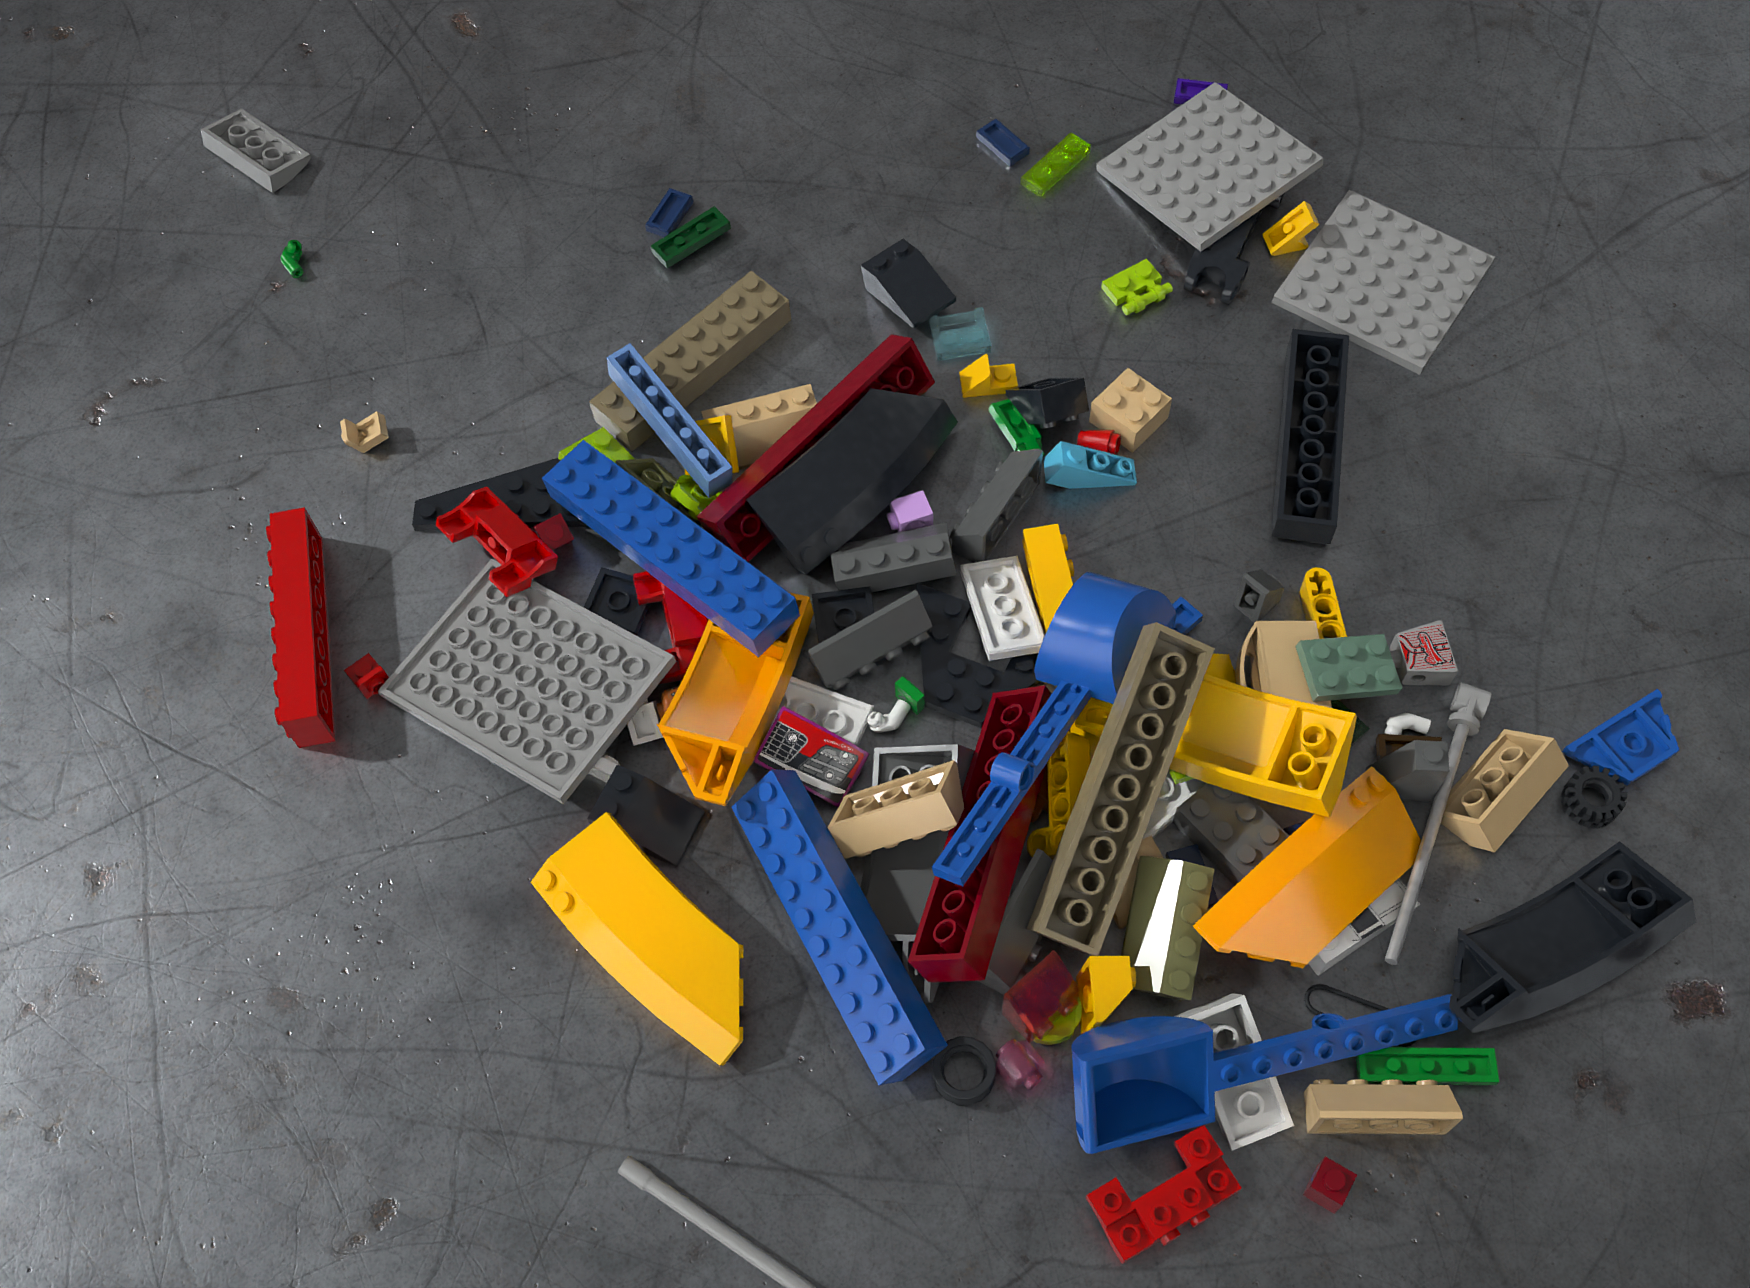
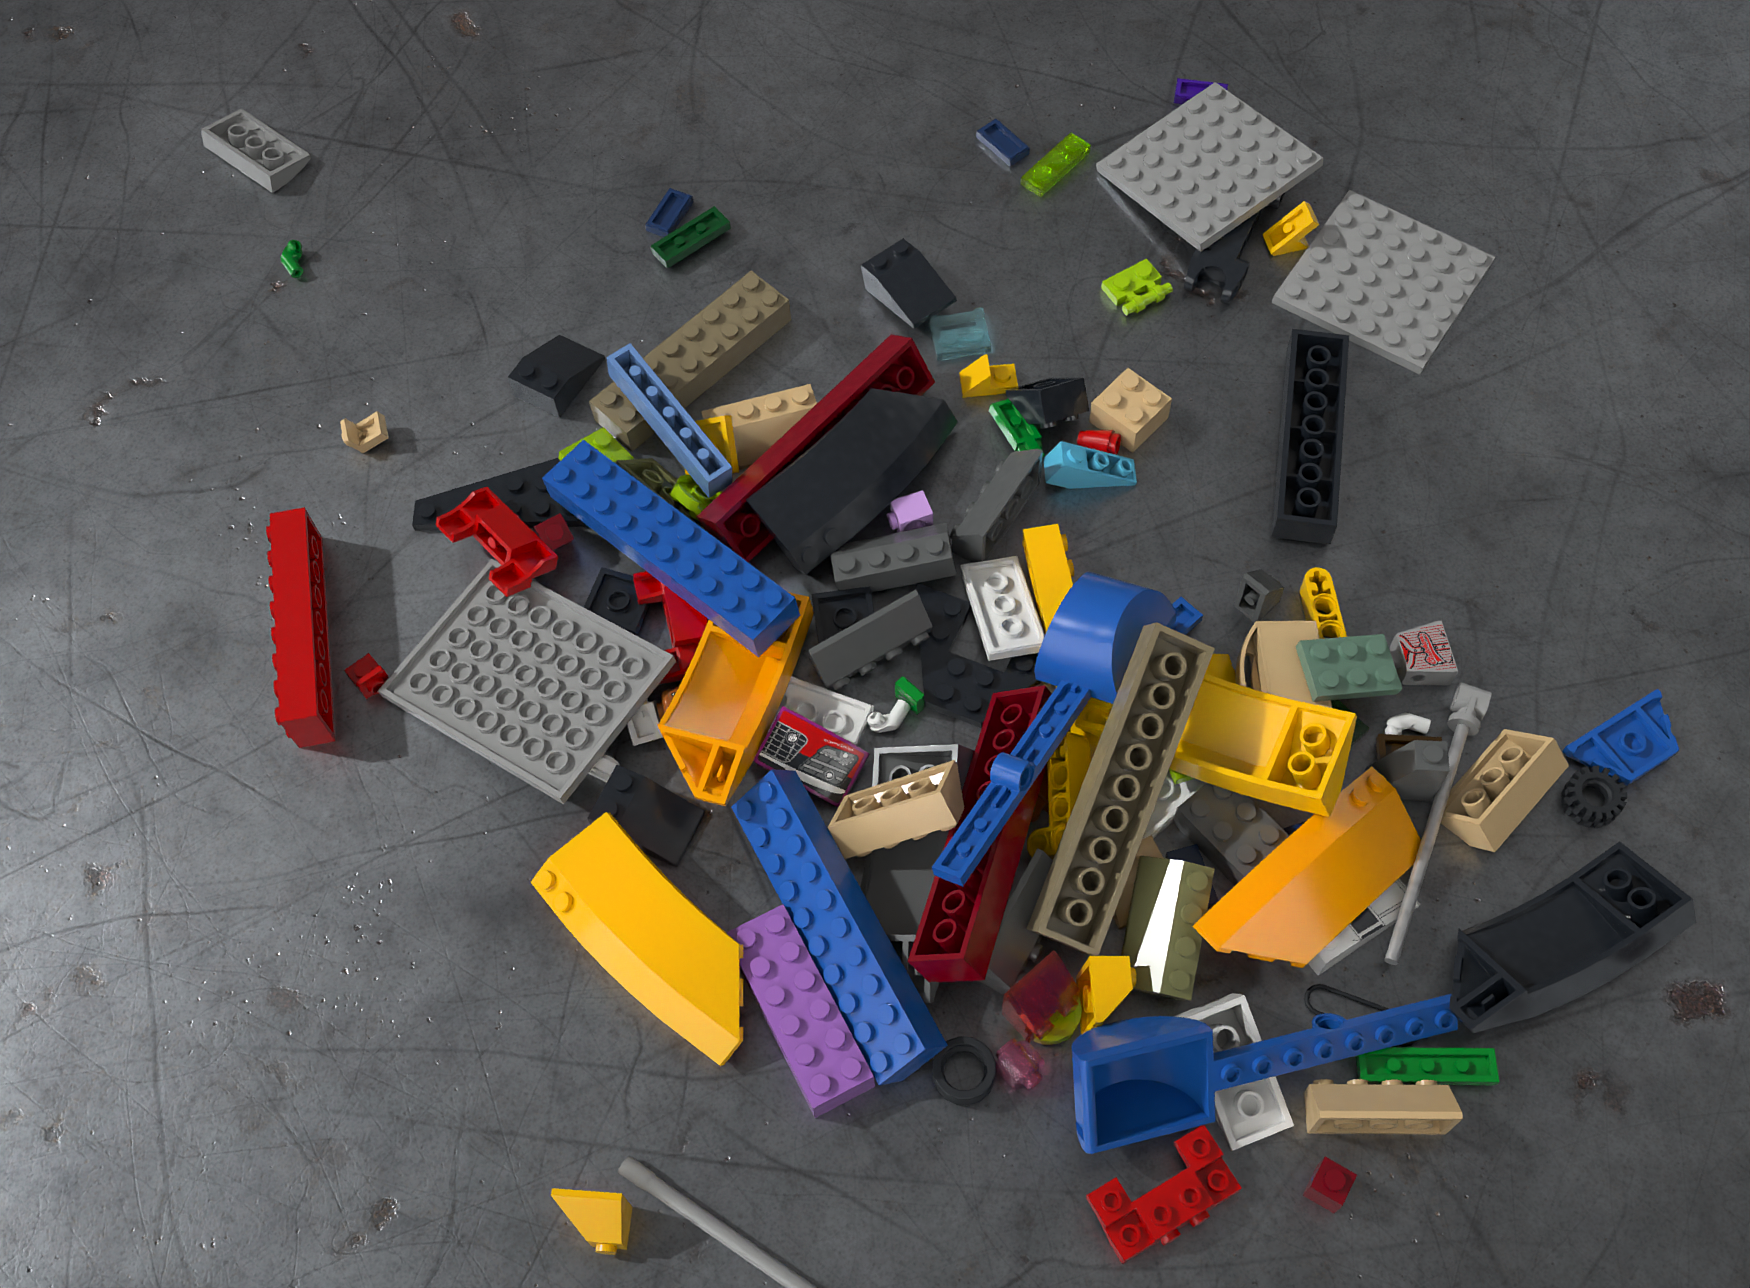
(554, 374): none -> black slope
(598, 1216): none -> yellow slope
(801, 1012): none -> medium lavender brick

